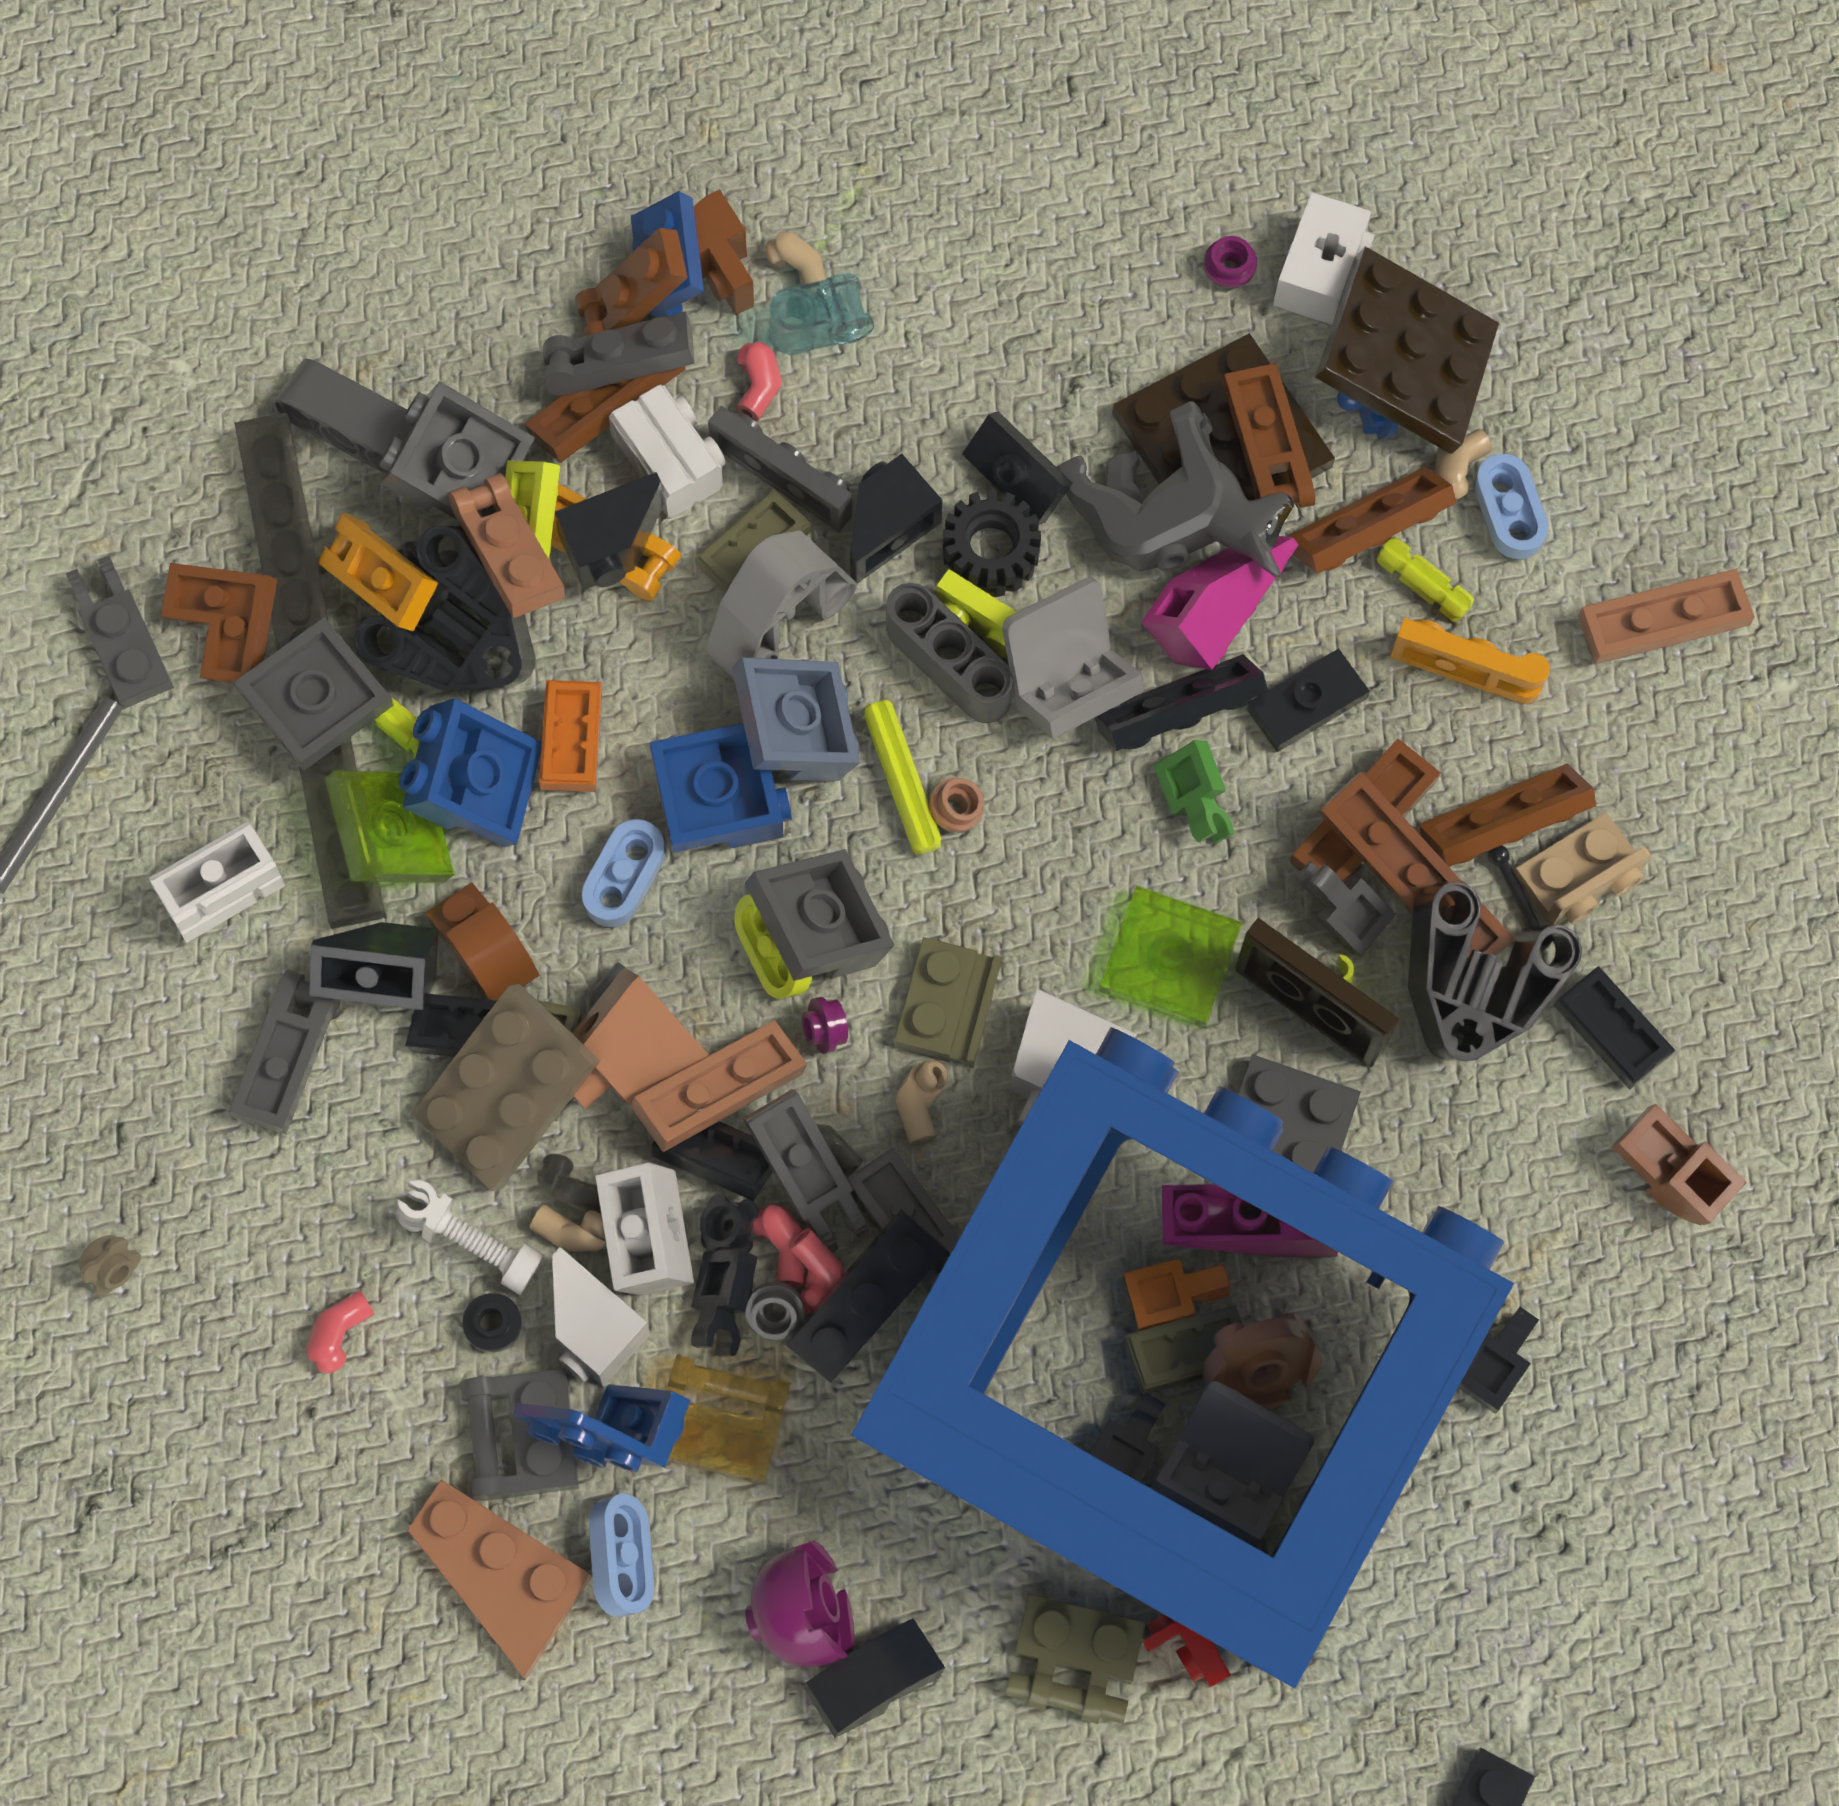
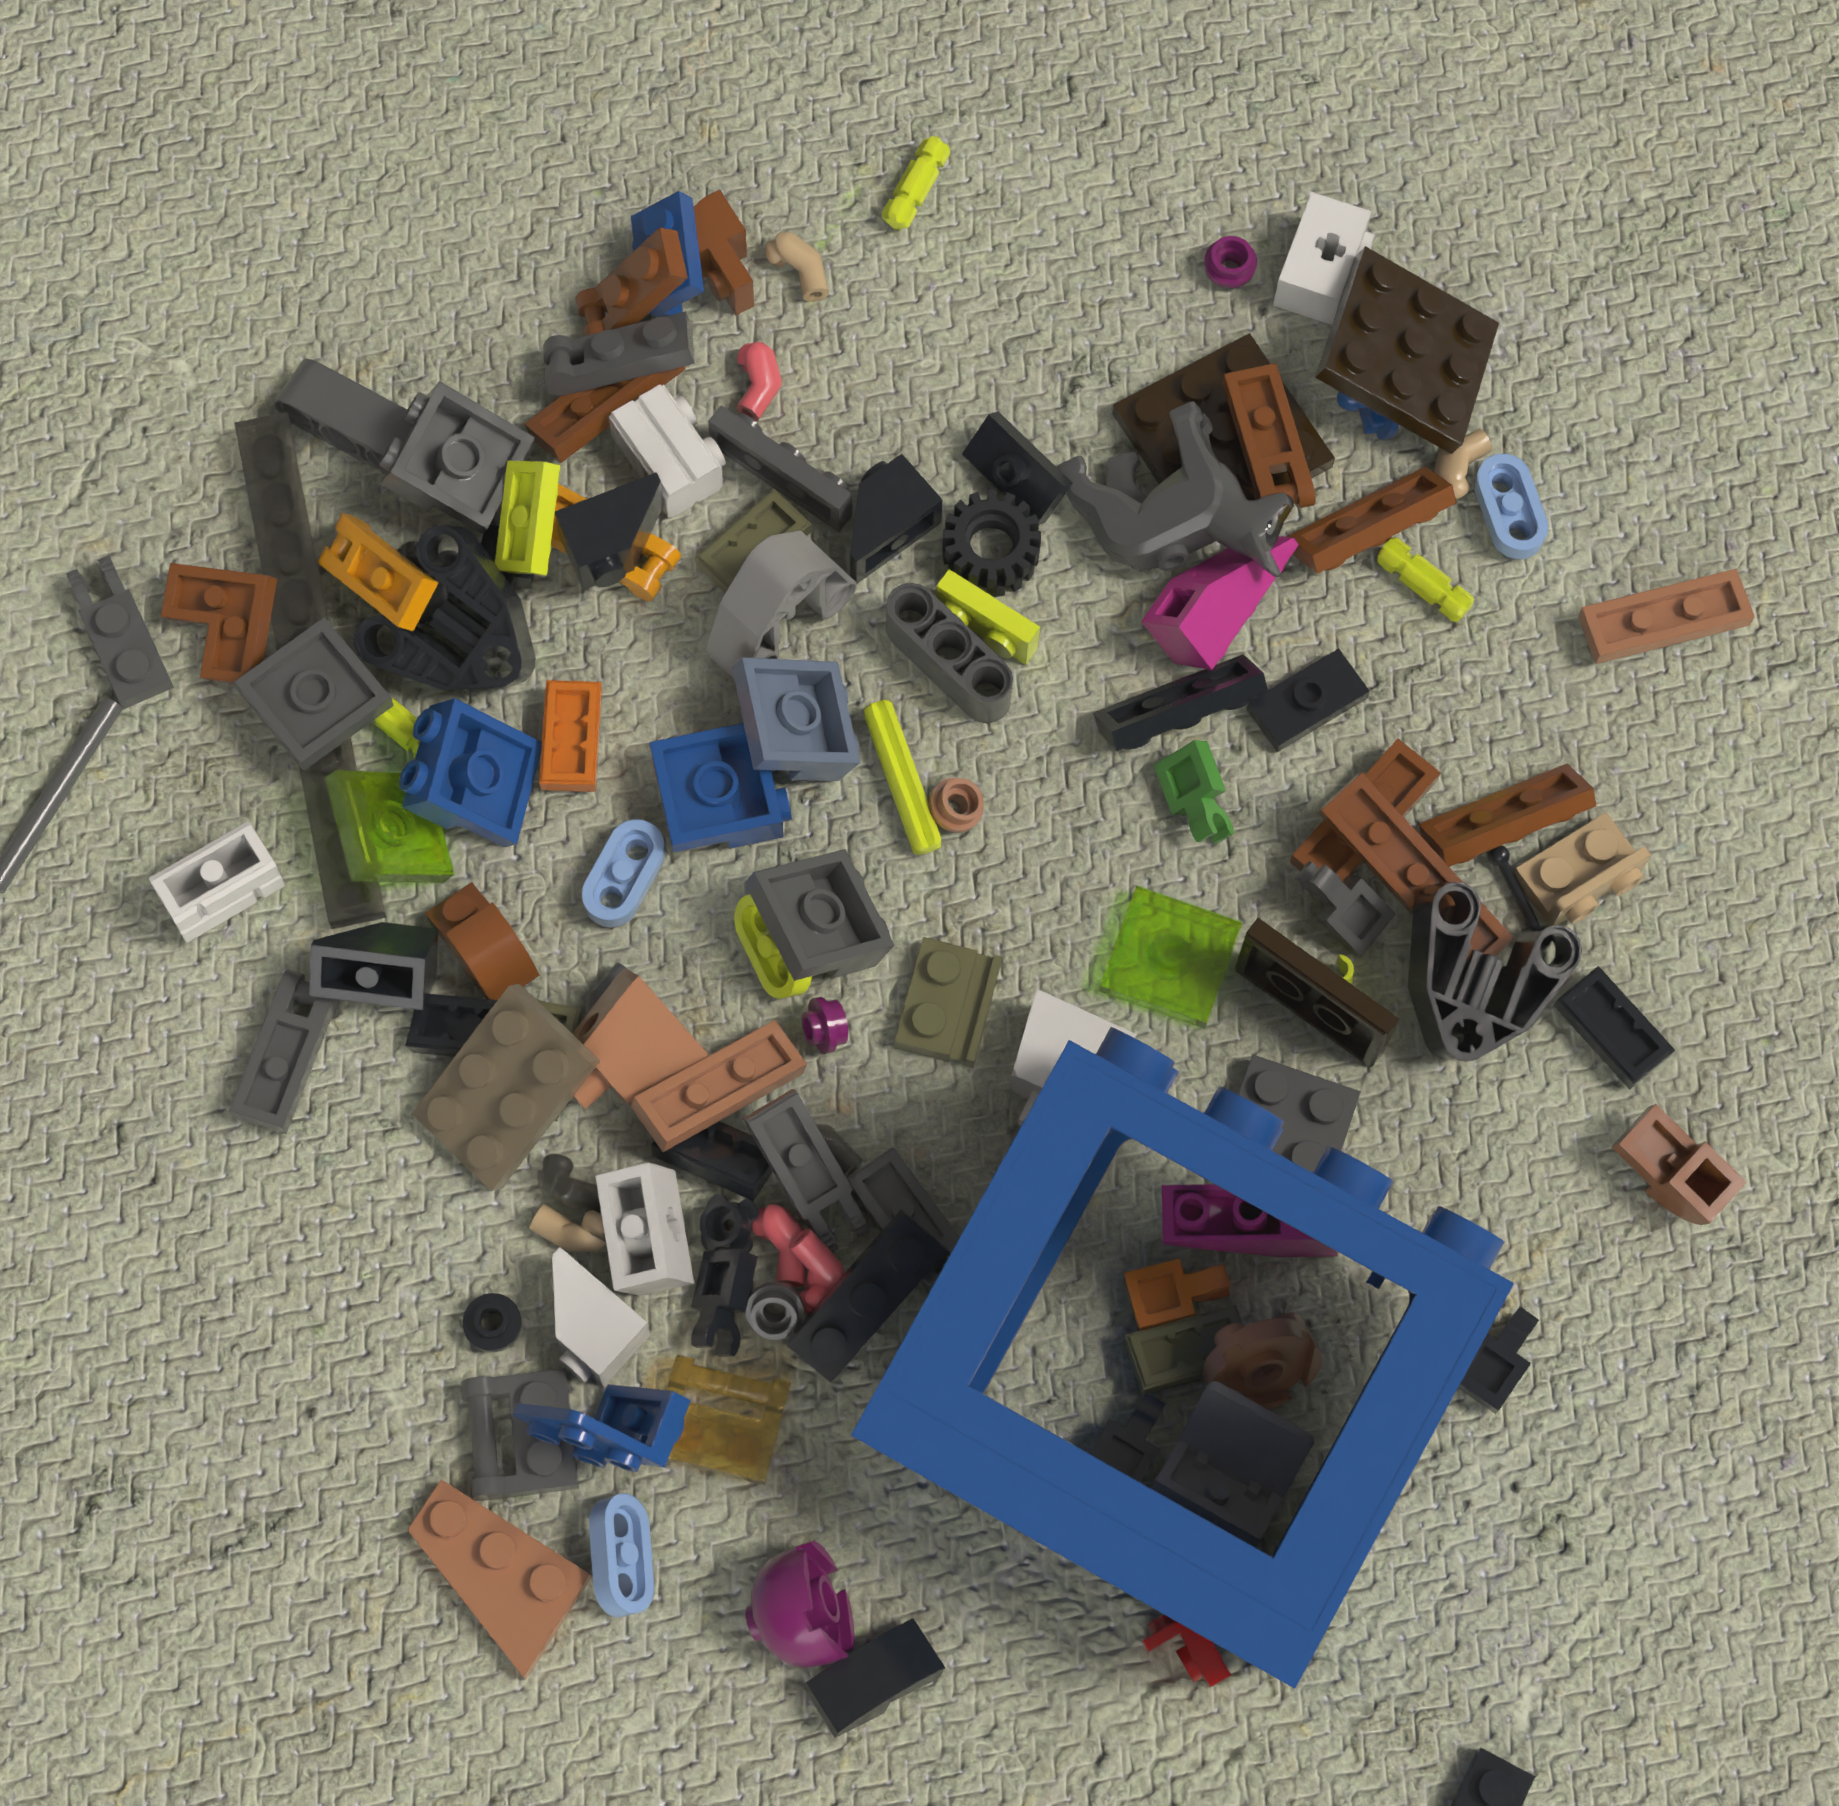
(108, 1263): dark tan plate -> none
(329, 1331): coral arm -> none
(507, 546): nougat plate -> none
(515, 1265): white bar -> none
(823, 314): clear light blue piece -> none
(916, 183): none -> neon yellow axle
(916, 1097): tan arm -> none
(1066, 660): light grey bracket -> none
(1079, 1641): olive plate -> none
(1470, 661): light orange plate -> none

